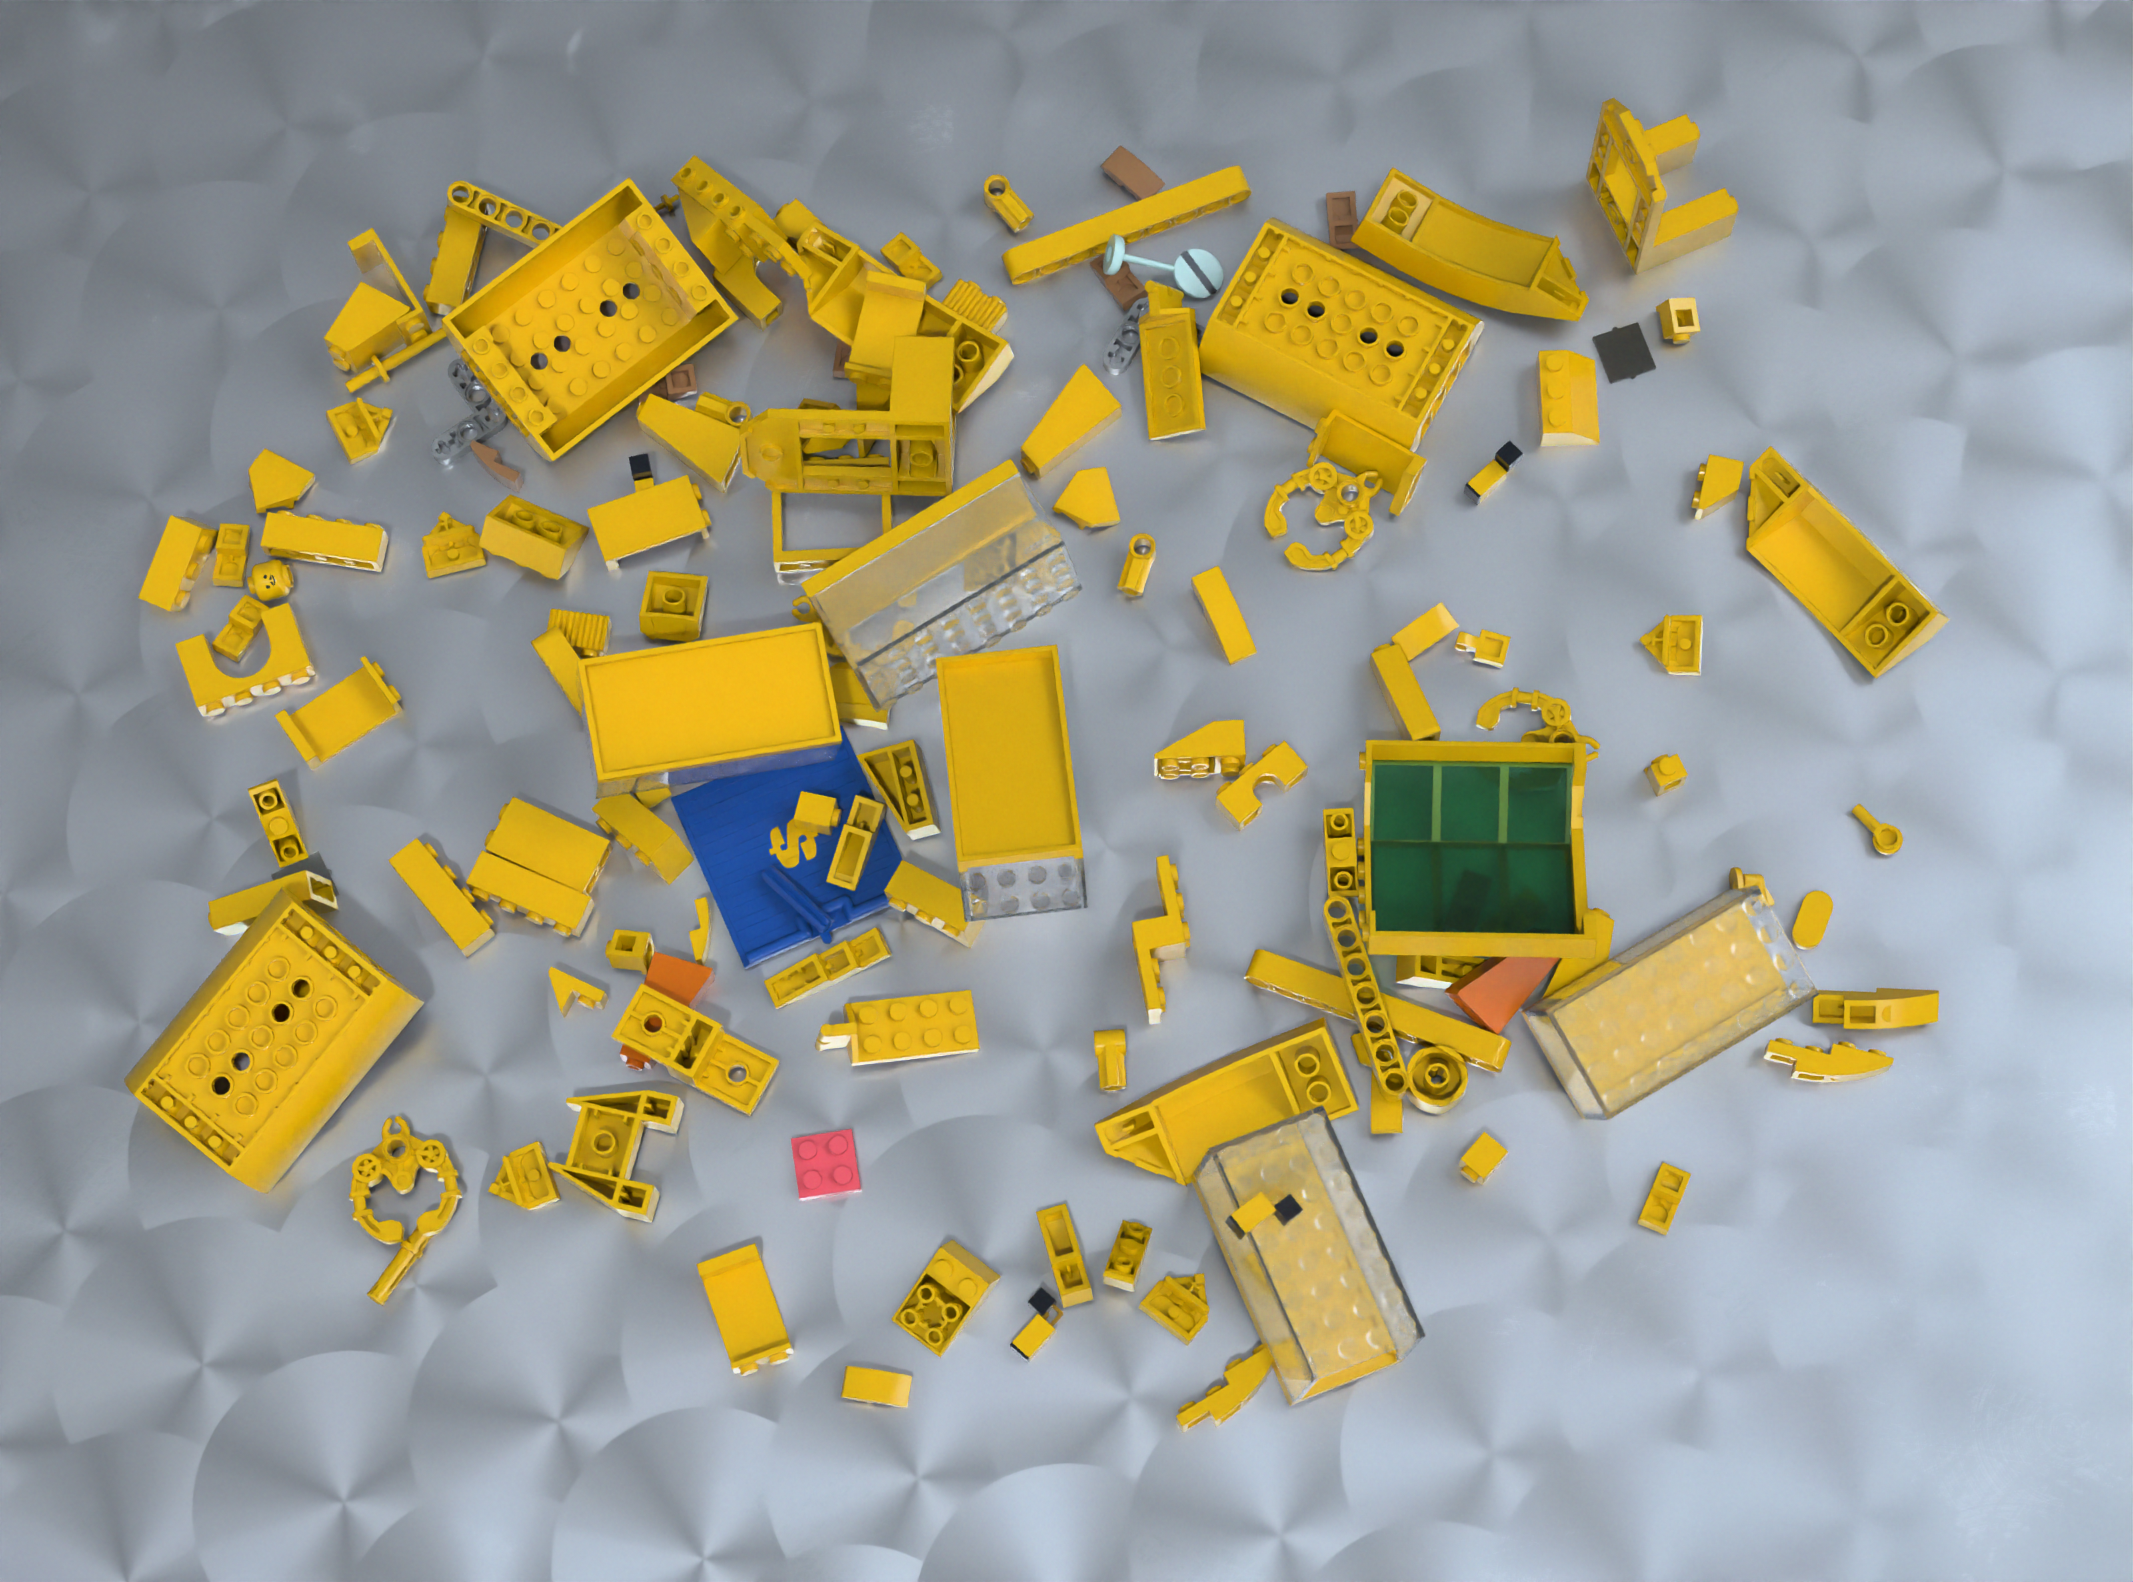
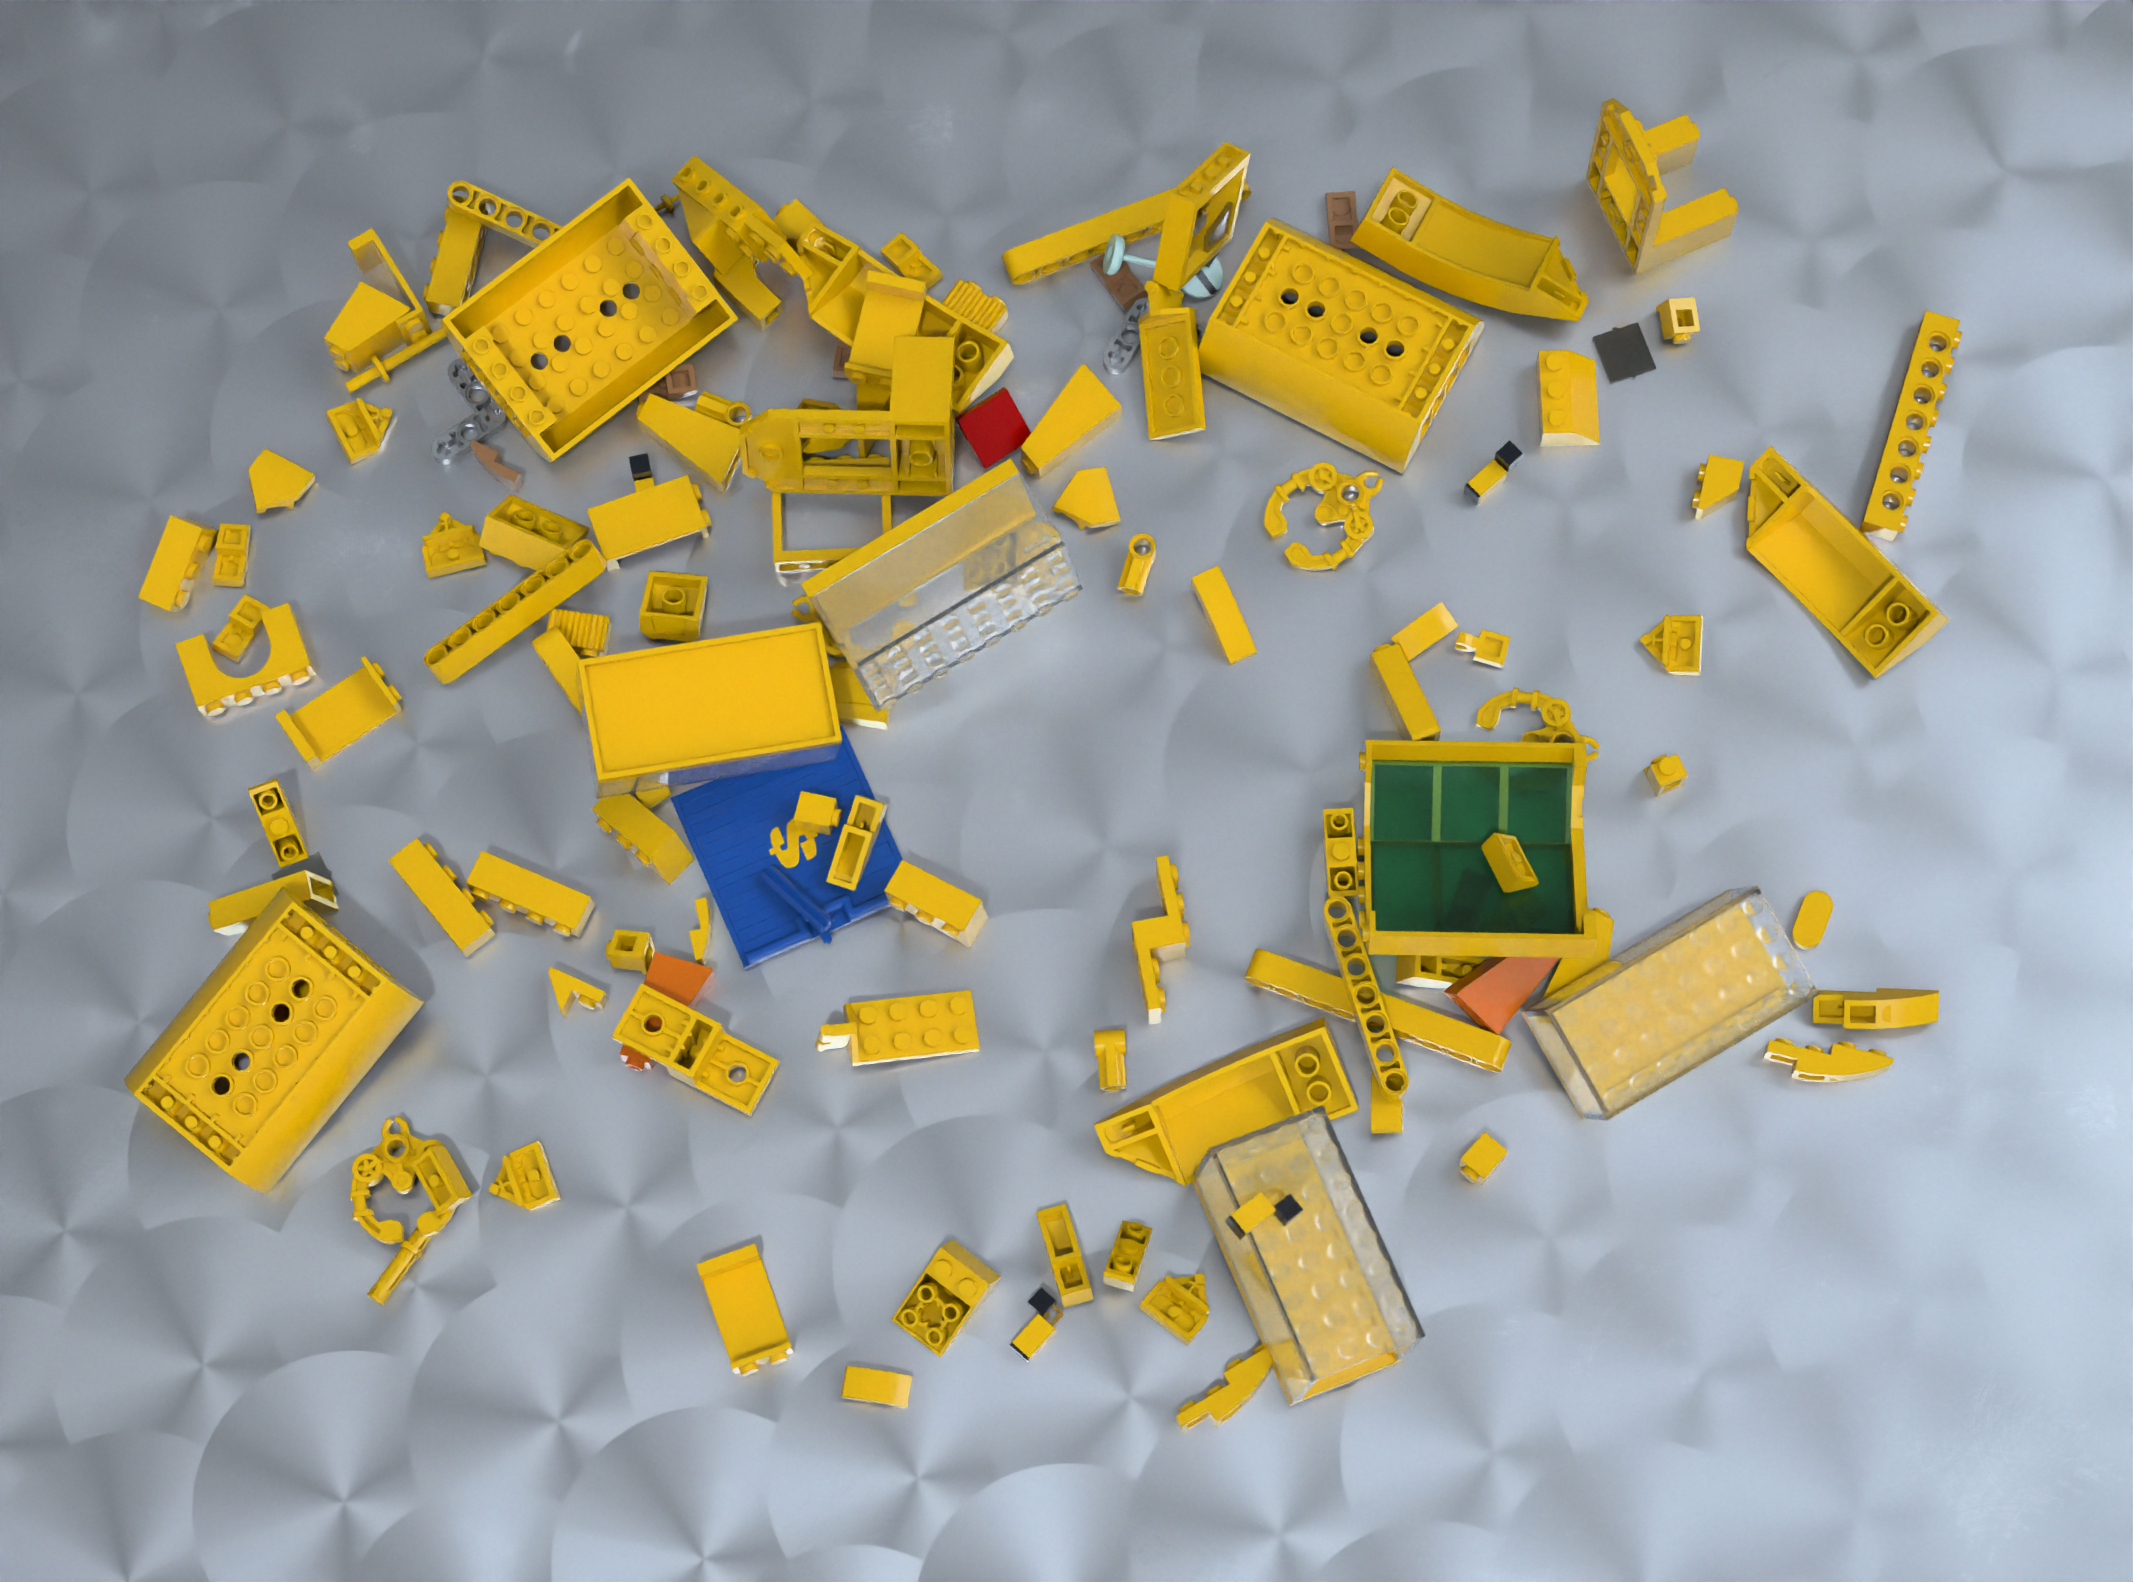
(270, 580): yellow head -> none
(324, 541): yellow brick -> none
(441, 1179): none -> yellow slope
(515, 611): none -> yellow beam
(548, 846): yellow panel -> none
(608, 1144): yellow wedge -> none
(825, 1164): coral plate -> none
(827, 968): yellow slope -> none
(904, 785): yellow wedge -> none
(993, 428): none -> red tile
(1008, 204): yellow piece -> none
(1011, 783): yellow piece -> none
(1132, 173): medium nougat slope -> none
(1209, 750): yellow slope -> none
(1217, 230): none -> clear smoke piece
(1218, 179): none -> yellow window
(1278, 766): yellow arch -> none
(1361, 1052): yellow arm -> none
(1364, 450): yellow panel -> none
(1427, 1064): yellow brick -> none
(1509, 863): none -> yellow slope
(1664, 1198): yellow slope -> none
(1740, 880): yellow piece -> none
(1885, 838): yellow plate -> none
(1933, 330): none -> yellow brick

